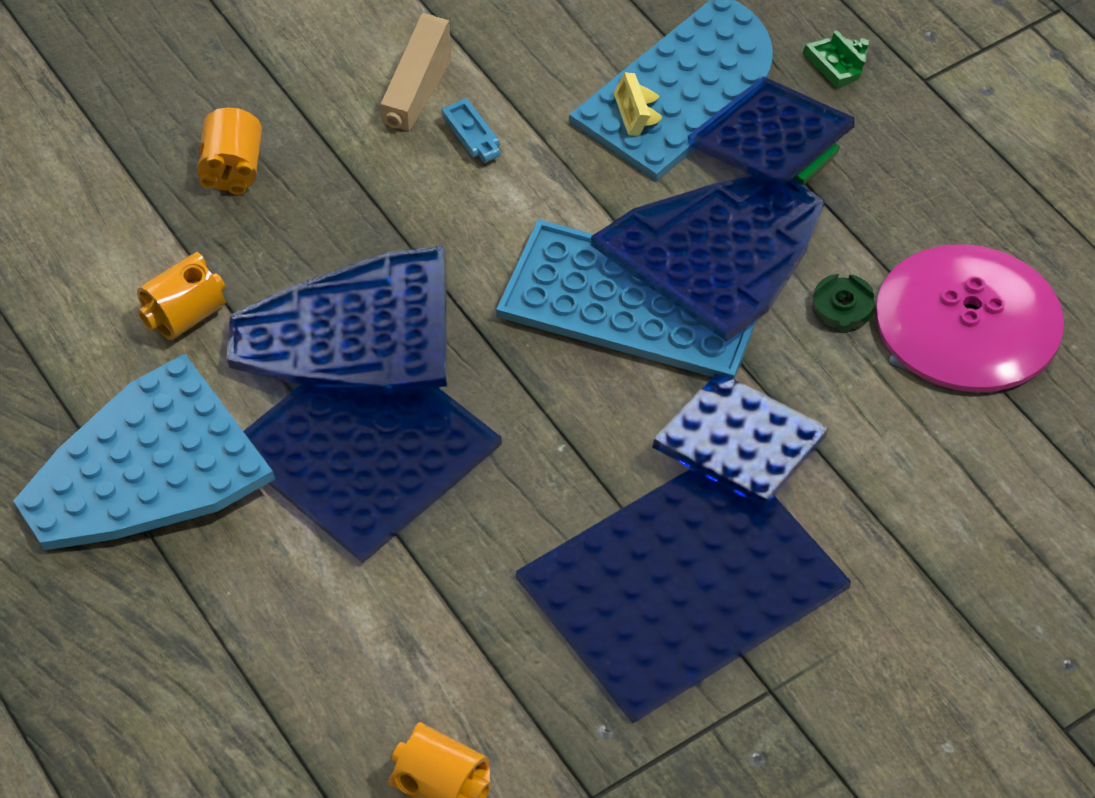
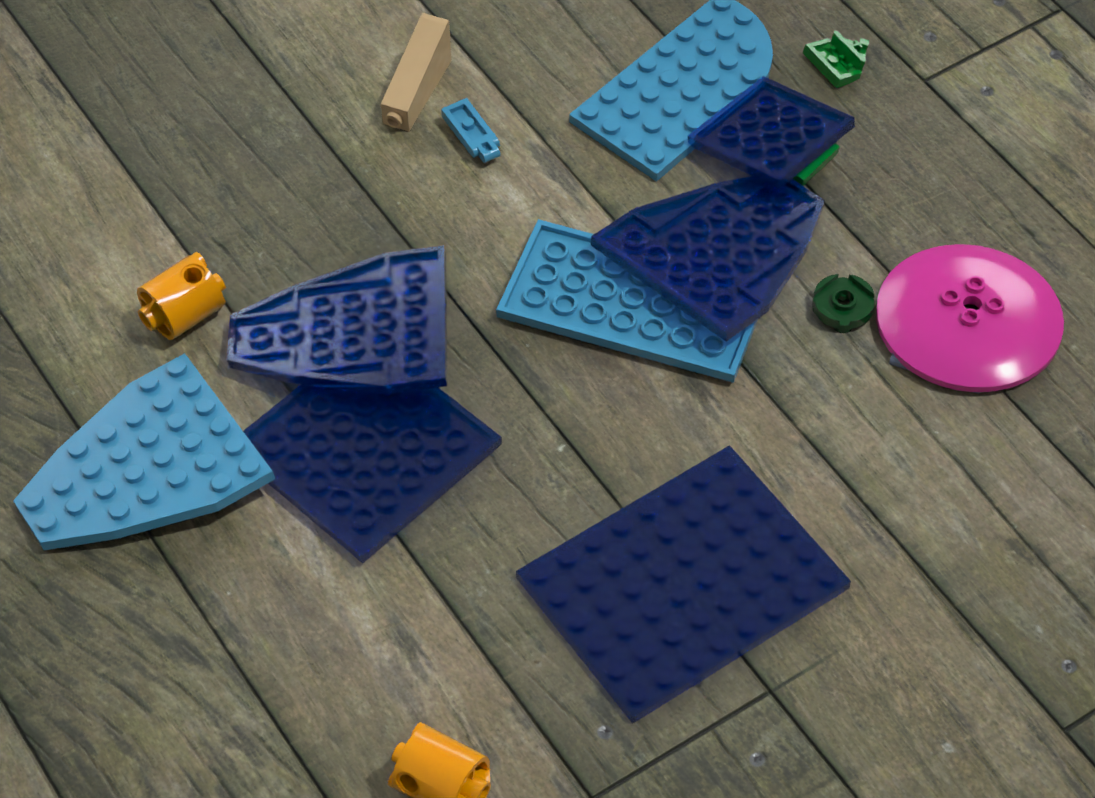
(229, 150): light orange cylinder -> none
(633, 102): light yellow tile -> none
(740, 438): clear blue plate -> none

